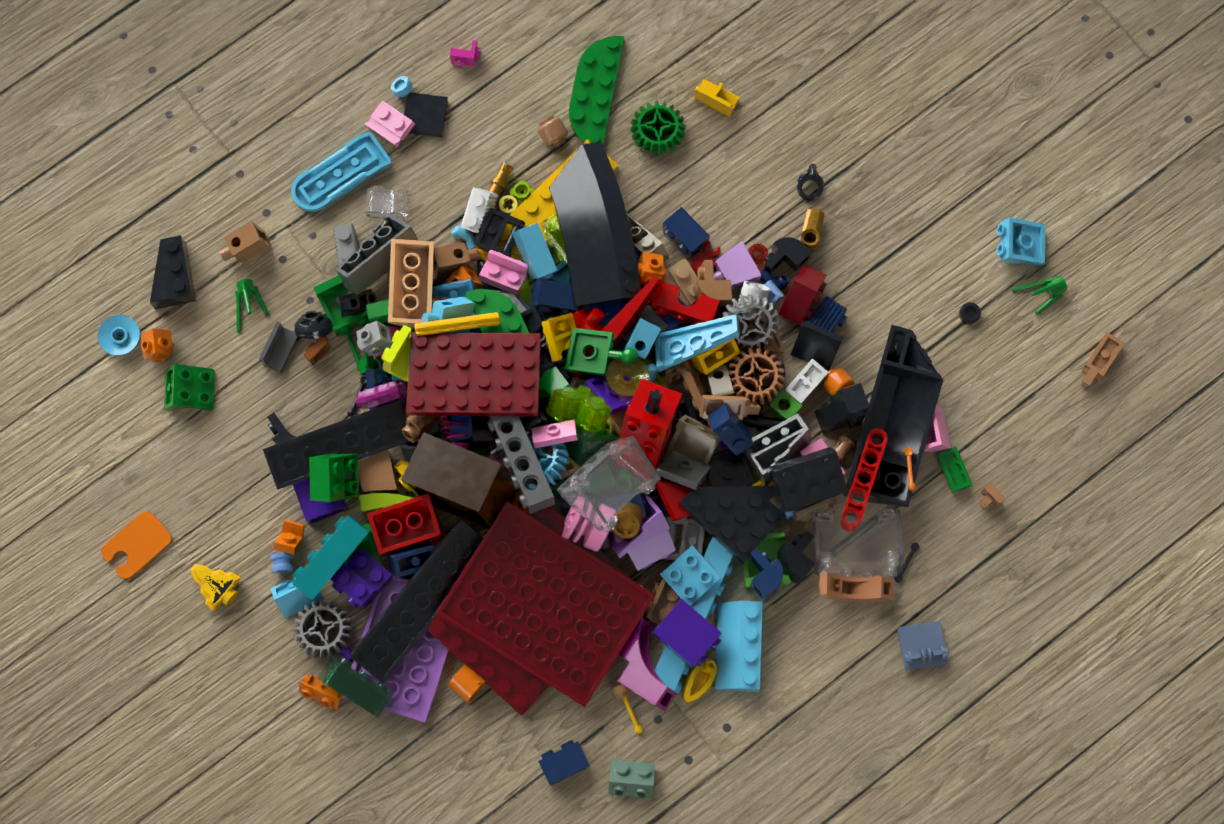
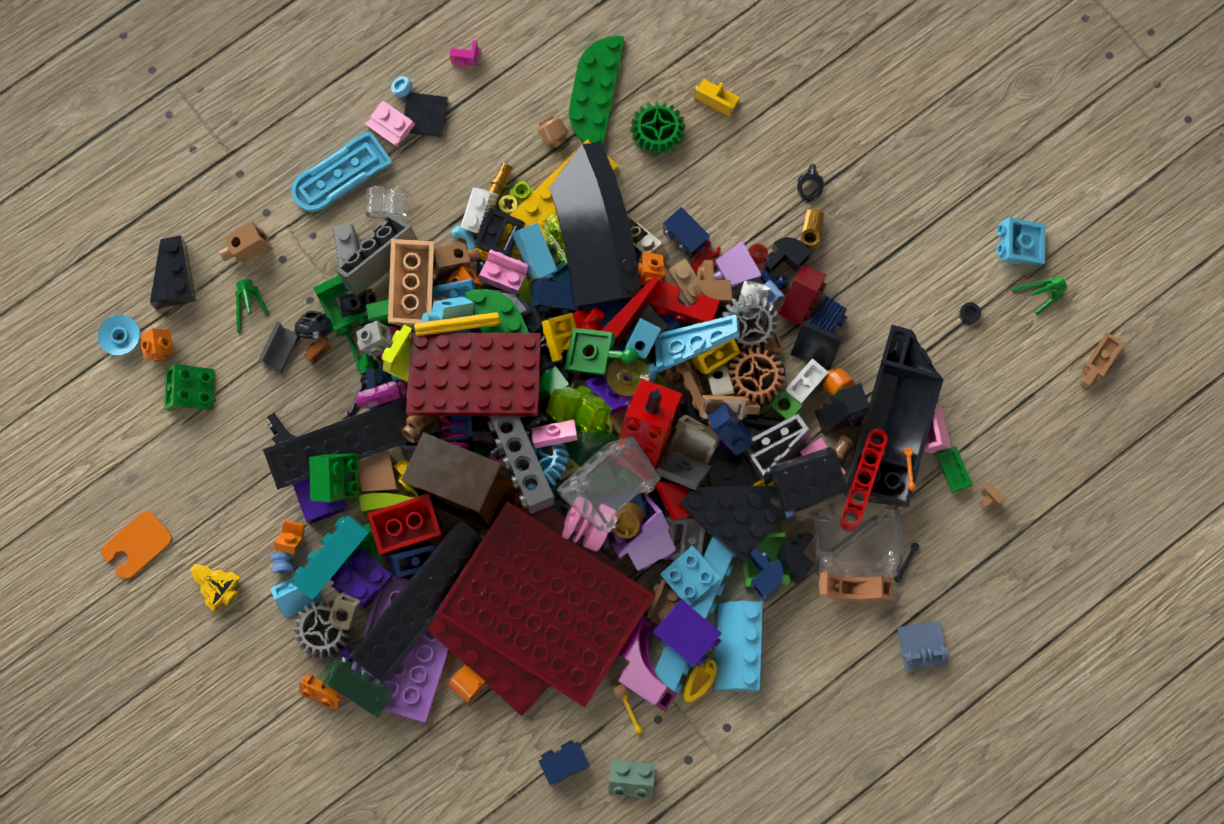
(350, 605): none -> dark tan brick

